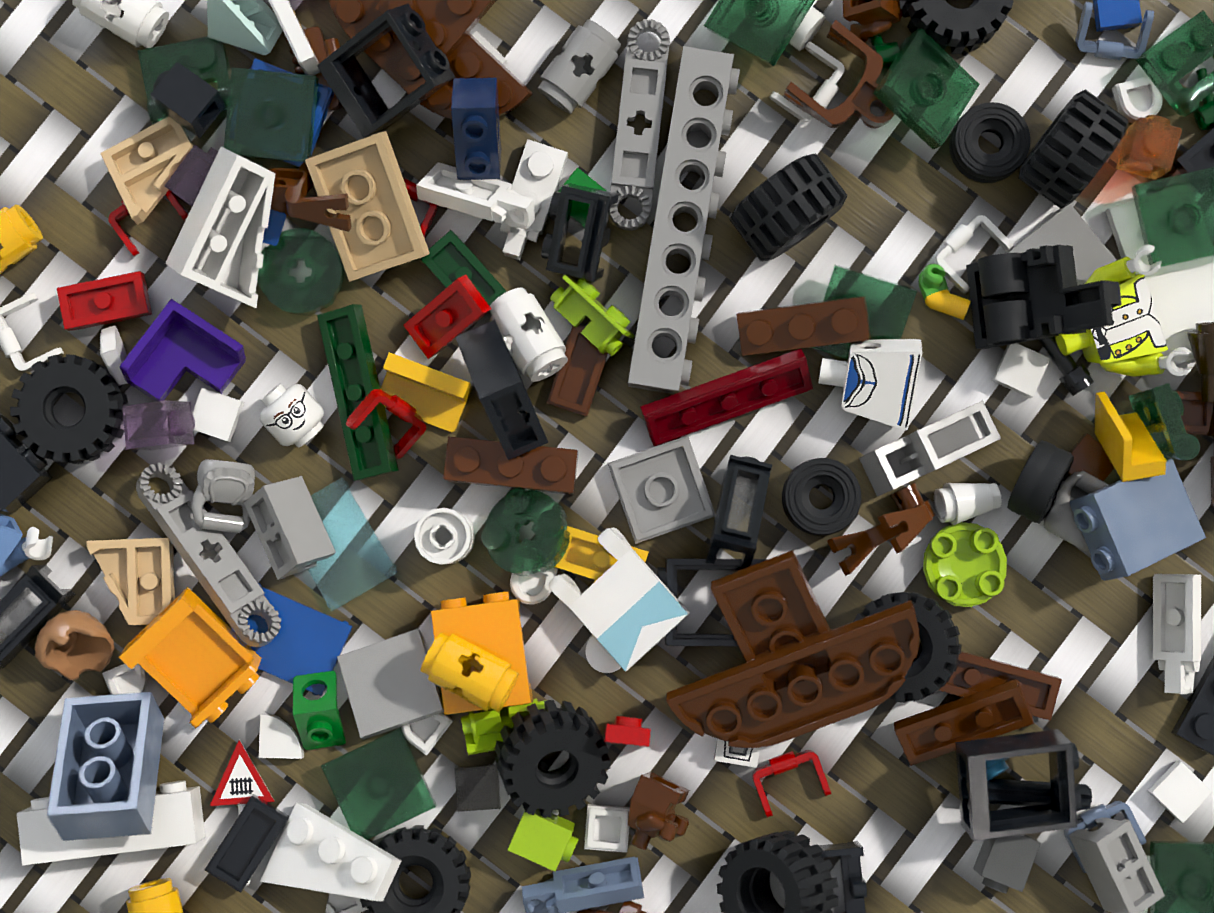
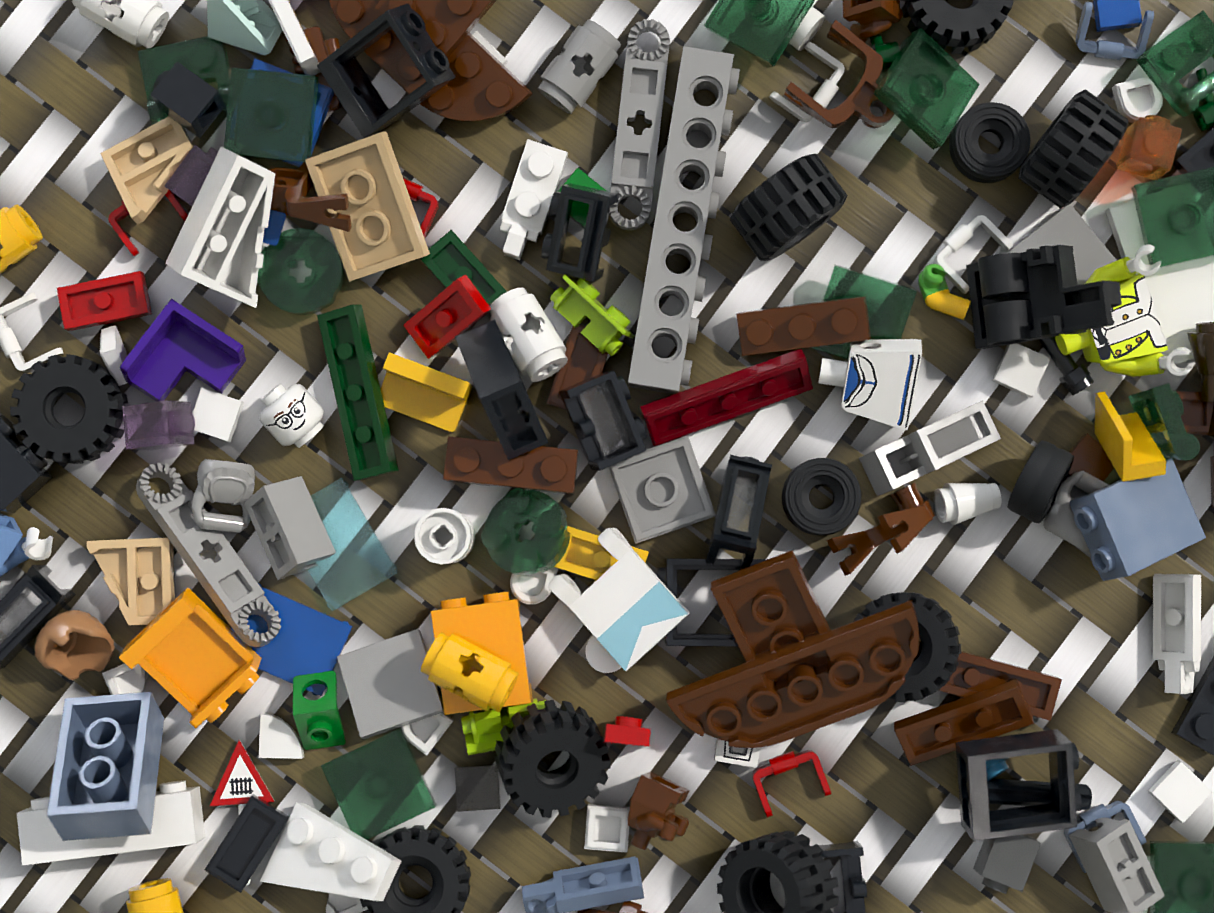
(397, 407): red piece -> none
(476, 128): dark blue brick -> none
(481, 198): white hinge -> none
(544, 839): lime brick -> none
(604, 420): none -> black window
(965, 564): lime dish -> none

